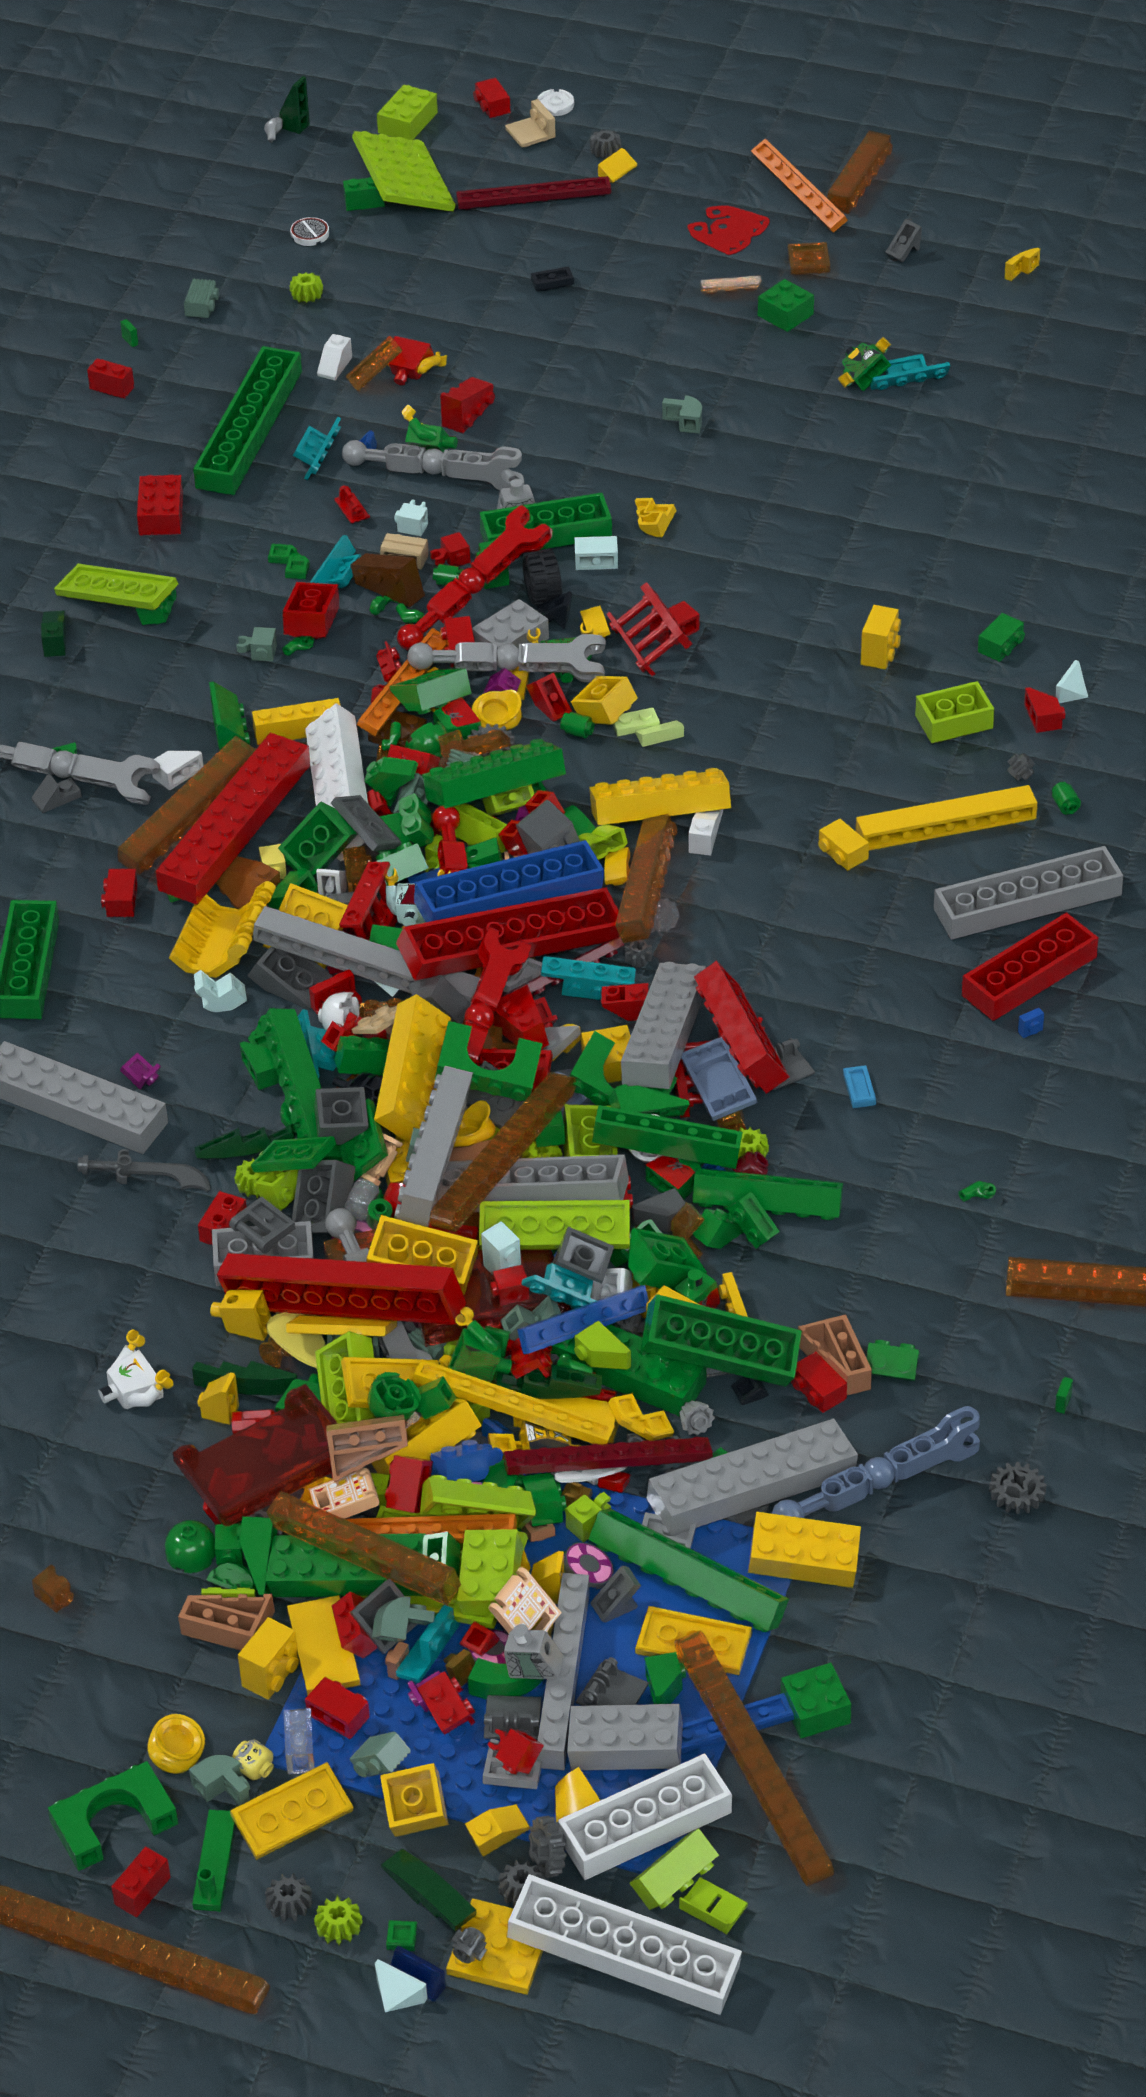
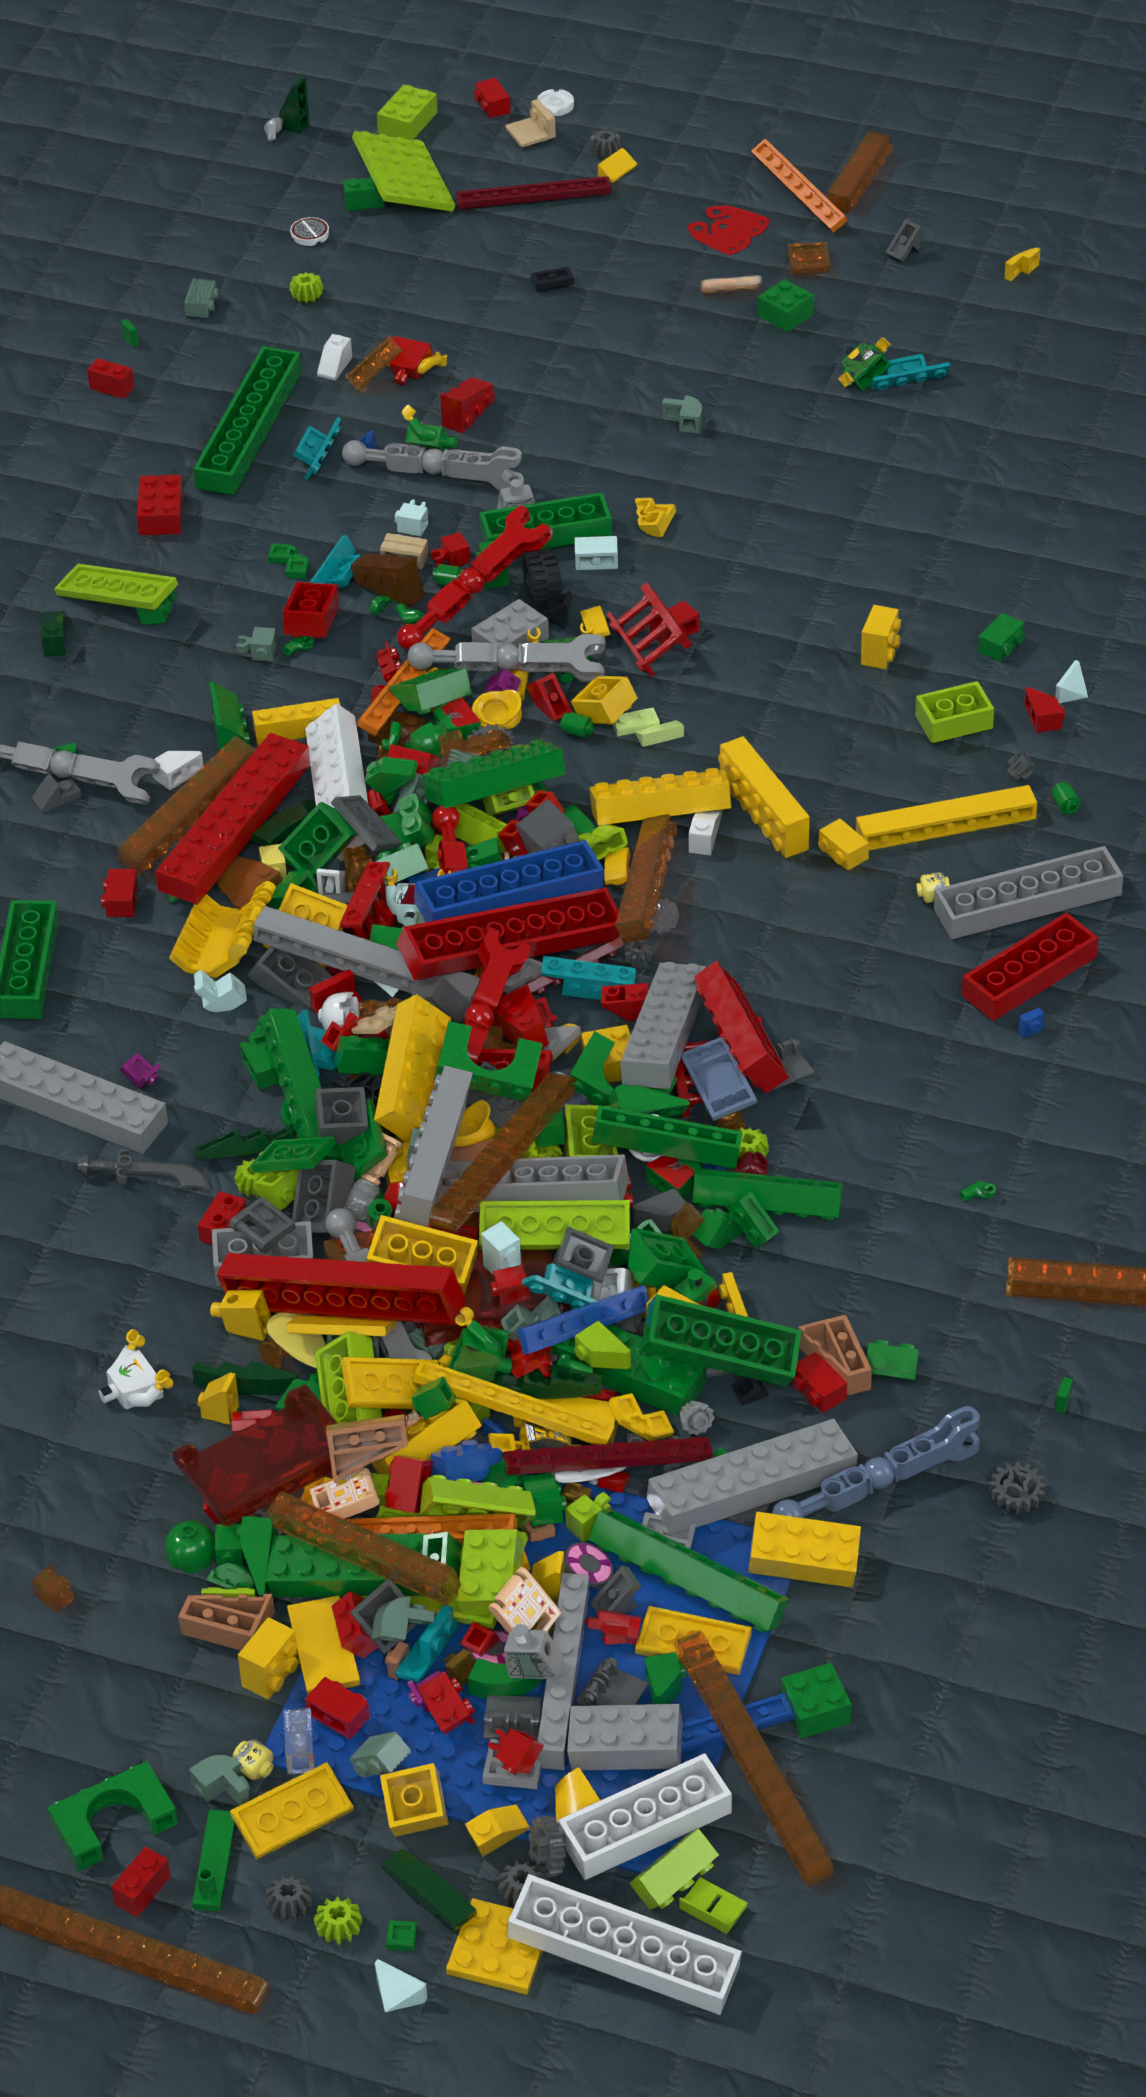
(176, 1743): yellow piece -> none
(283, 824): none -> dark green slope
(350, 505): red hinge -> none
(393, 1396): green cylinder -> none
(421, 1970): clear blue slope -> none
(456, 631): red brick -> none
(469, 1945): dark grey gear -> none
(616, 1627): none -> red rock
(764, 797): none -> yellow brick
(859, 1086): dark azure tile -> none
(929, 883): none -> light yellow head

